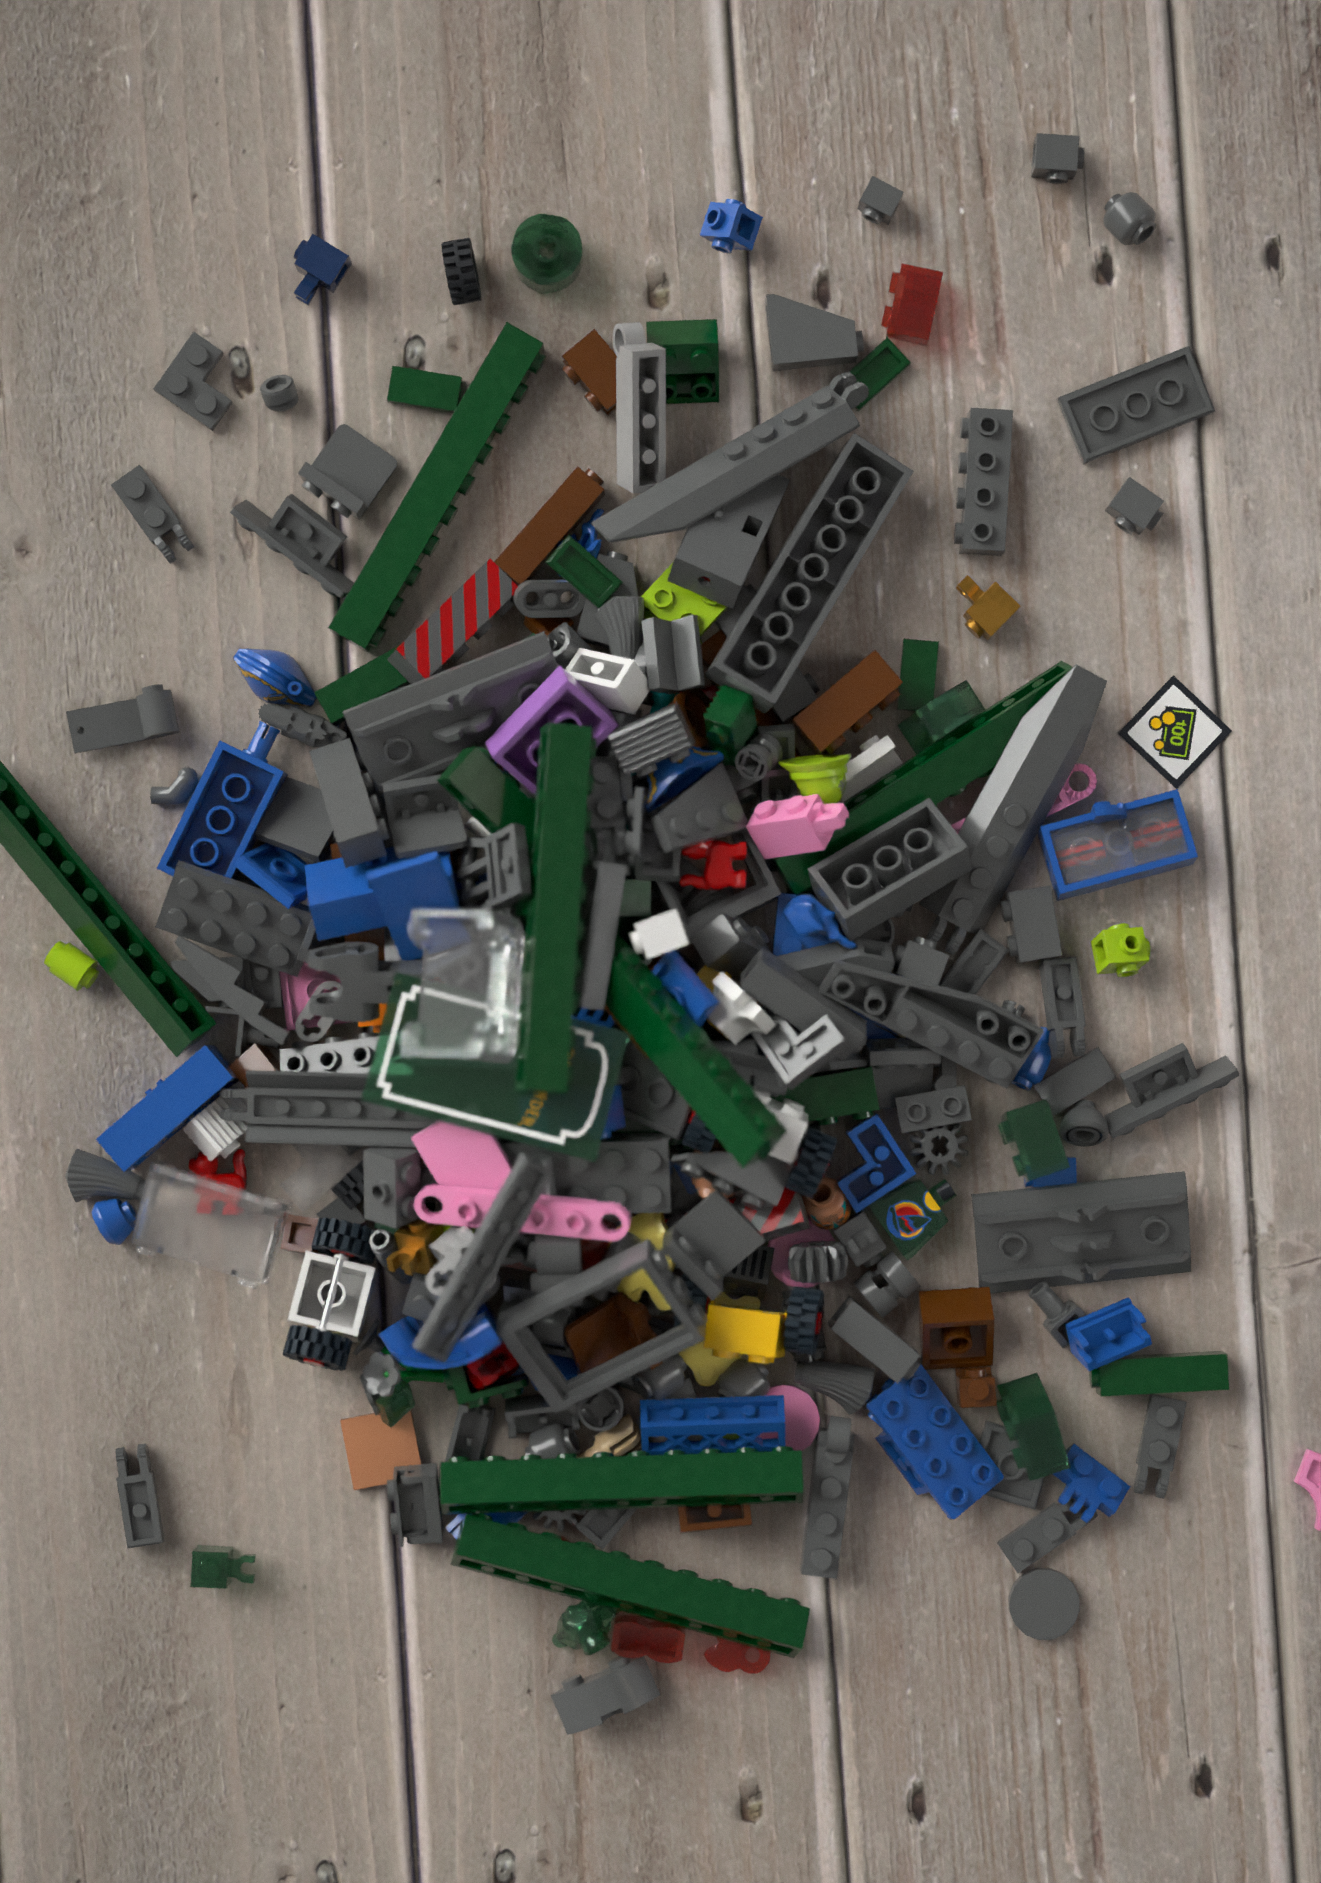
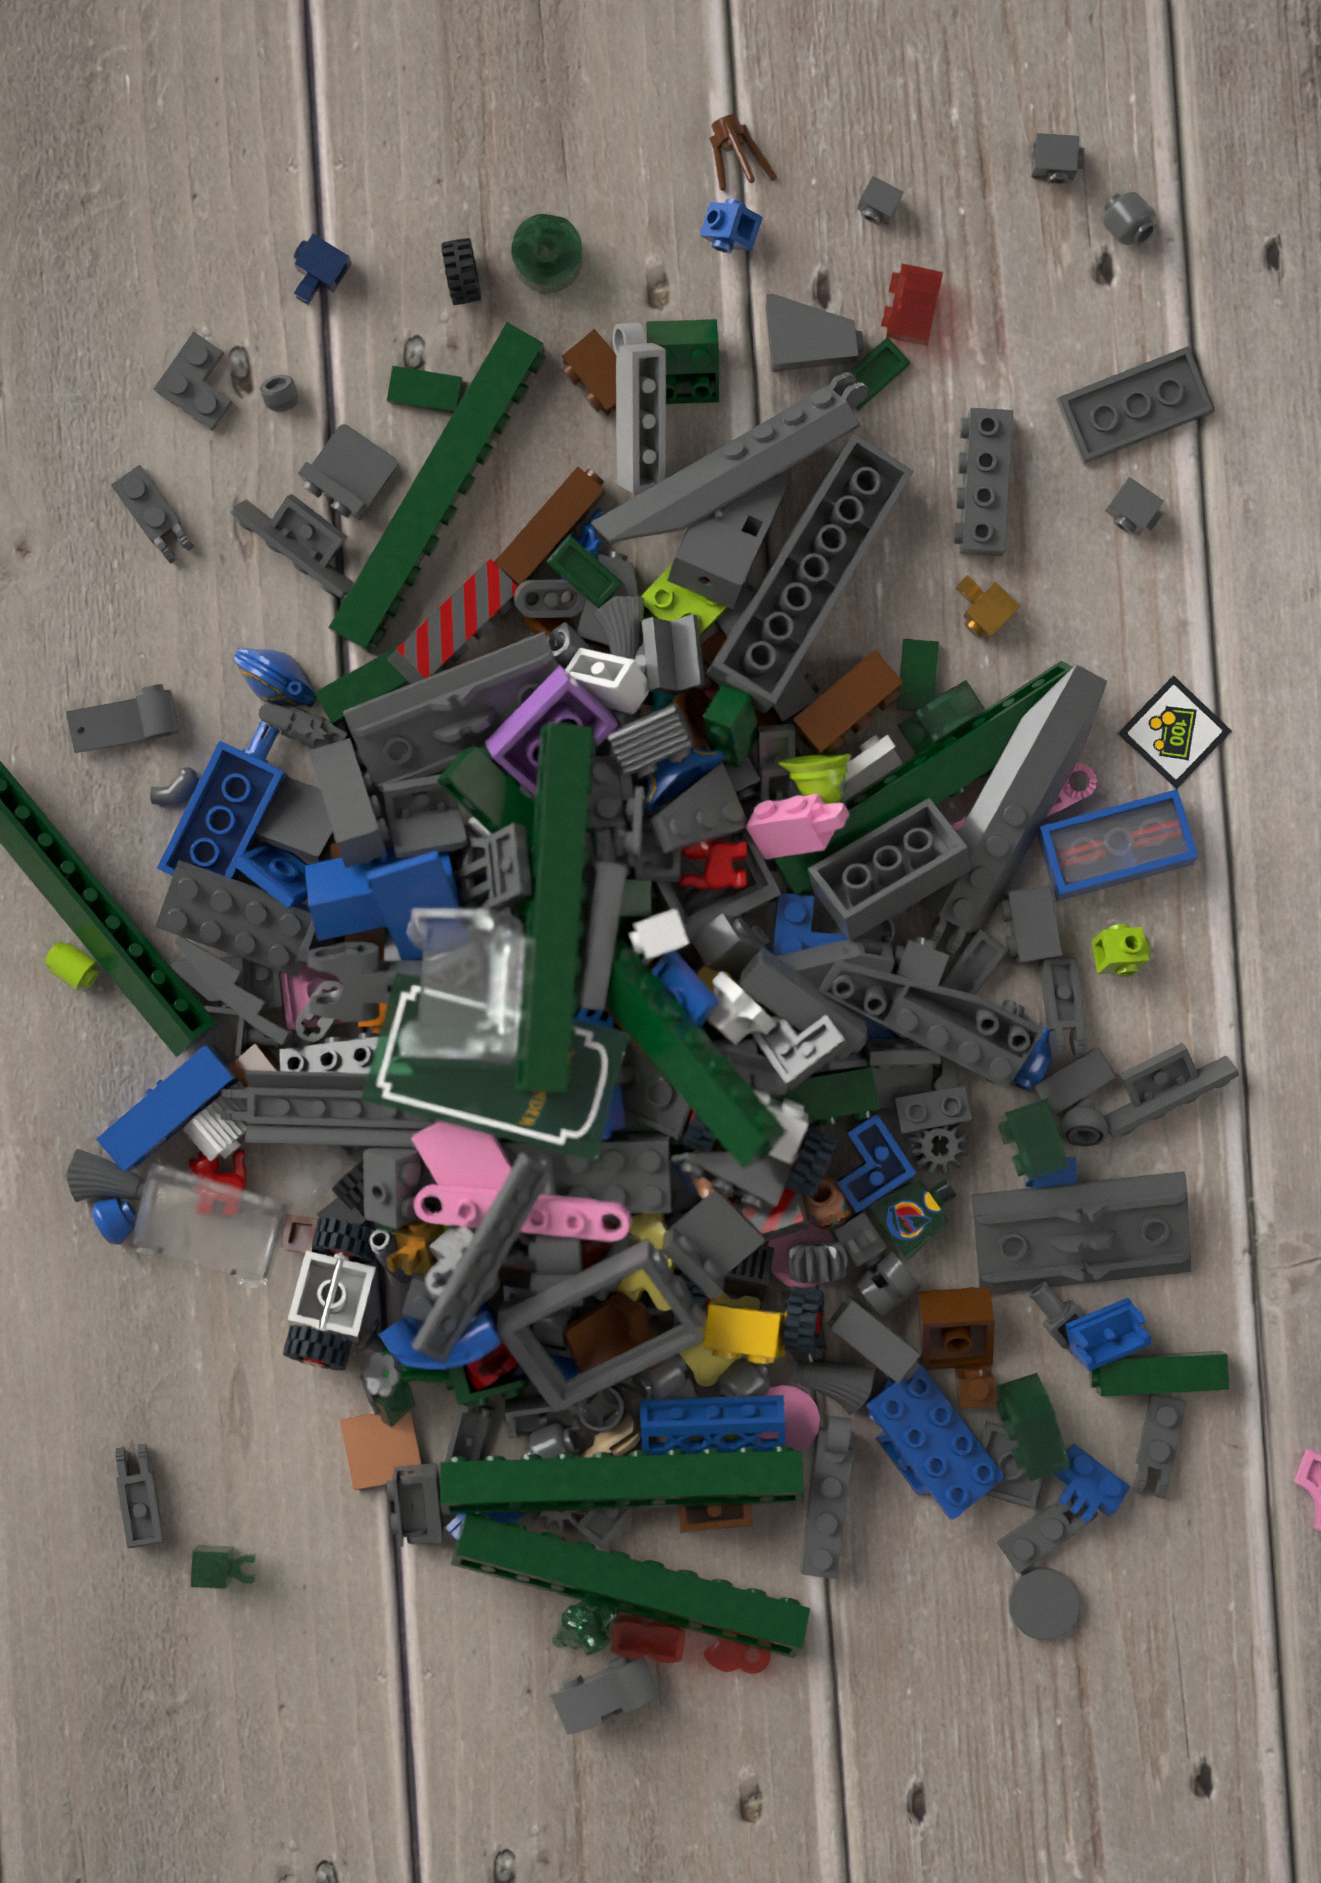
(730, 136): none -> reddish brown plant
(758, 757): dark grey wheel -> none
(813, 918): blue piece -> none
(1105, 811): blue tile -> none

